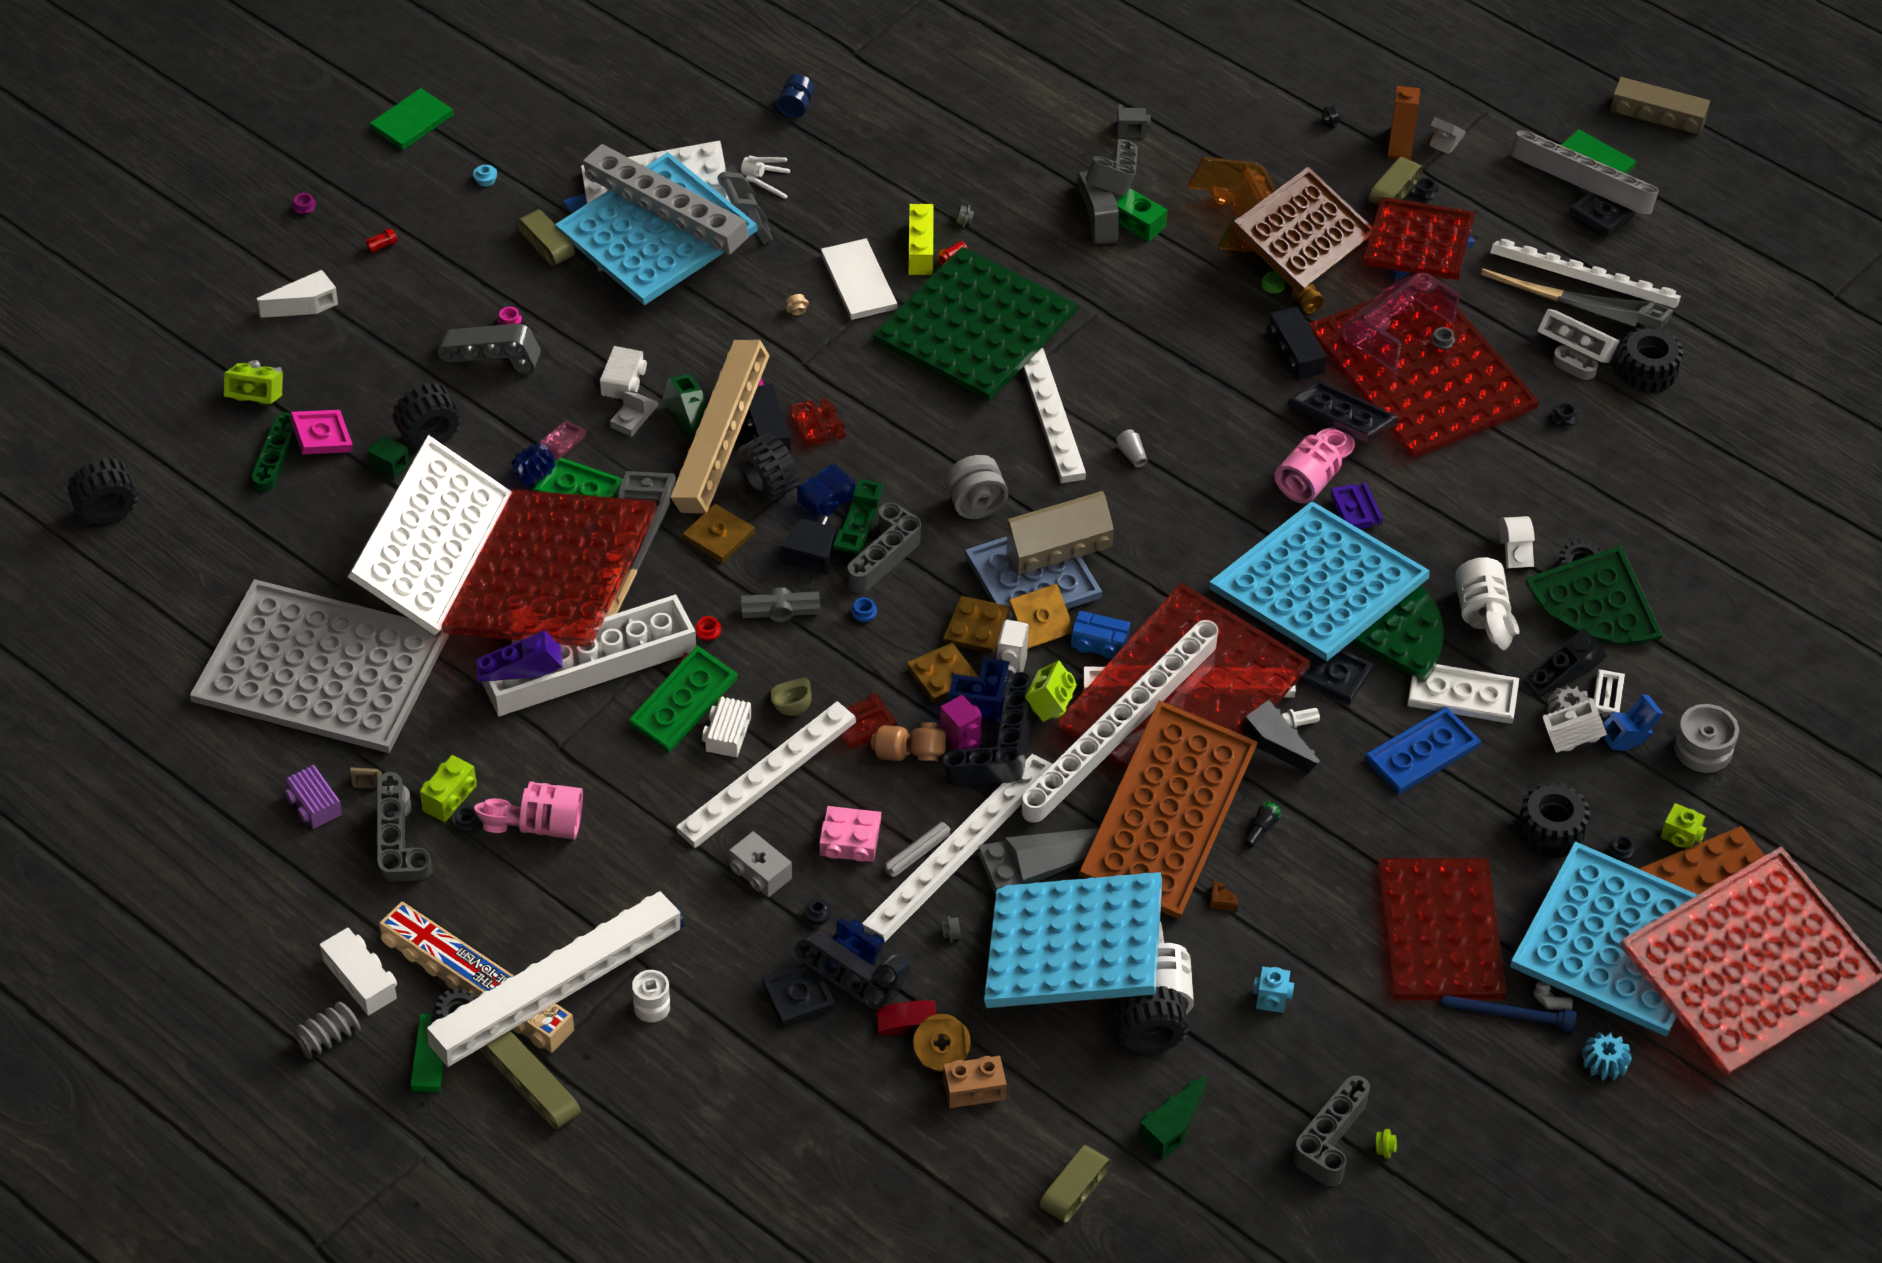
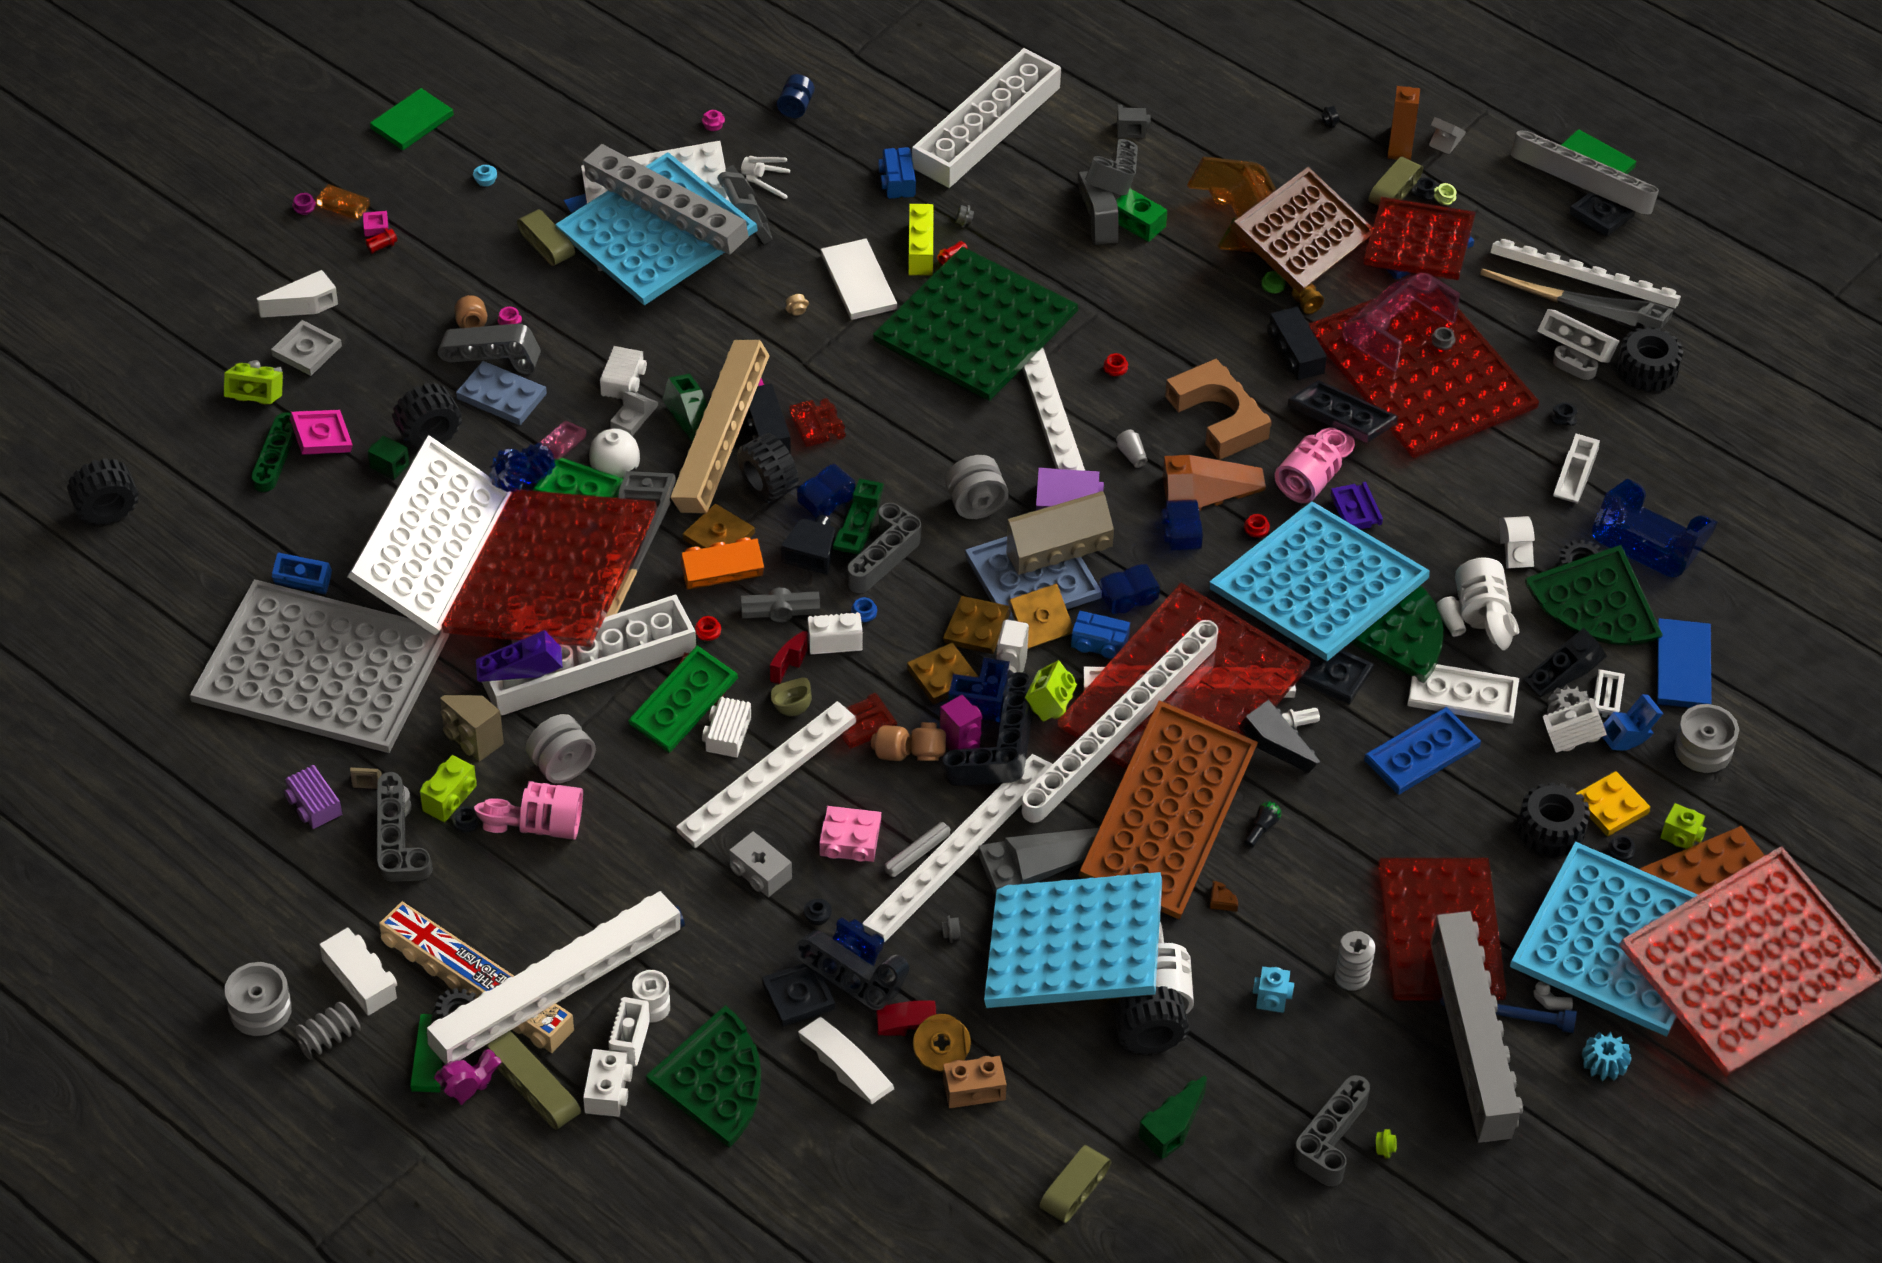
(258, 998): none -> light grey wheel
(301, 573): none -> blue brick
(306, 347): none -> light grey plate
(342, 202): none -> clear orange plate
(375, 222): none -> dark pink plate
(463, 1079): none -> magenta animal
(470, 312): none -> medium nougat head
(472, 724): none -> dark tan slope
(501, 393): none -> sand blue plate
(509, 470): none -> clear blue gear
(560, 748): none -> light grey wheel
(606, 1083): none -> white brick
(614, 452): none -> white cylinder
(630, 1028): none -> white brick
(713, 120): none -> dark pink plate
(714, 1076): none -> dark green plate
(722, 563): none -> orange brick
(790, 654): none -> dark red slope
(835, 633): none -> white brick
(847, 1060): none -> white slope
(898, 173): none -> blue brick
(986, 117): none -> white brick
(1065, 485): none -> medium lavender brick
(1115, 365): none -> red plate
(1129, 589): none -> clear blue brick
(1183, 524): none -> clear blue brick
(1209, 479): none -> dark orange wedge
(1214, 383): none -> medium nougat arch
(1257, 526): none -> red plate
(1354, 960): none -> light grey piece
(1445, 194): none -> yellowish green plate
(1451, 615): none -> white cone
(1475, 1027): none -> light grey brick
(1577, 468): none -> white slope
(1614, 803): none -> yellow plate
(1648, 535): none -> clear blue windscreen
(1660, 105): dark tan brick -> none
(1683, 663): none -> blue tile

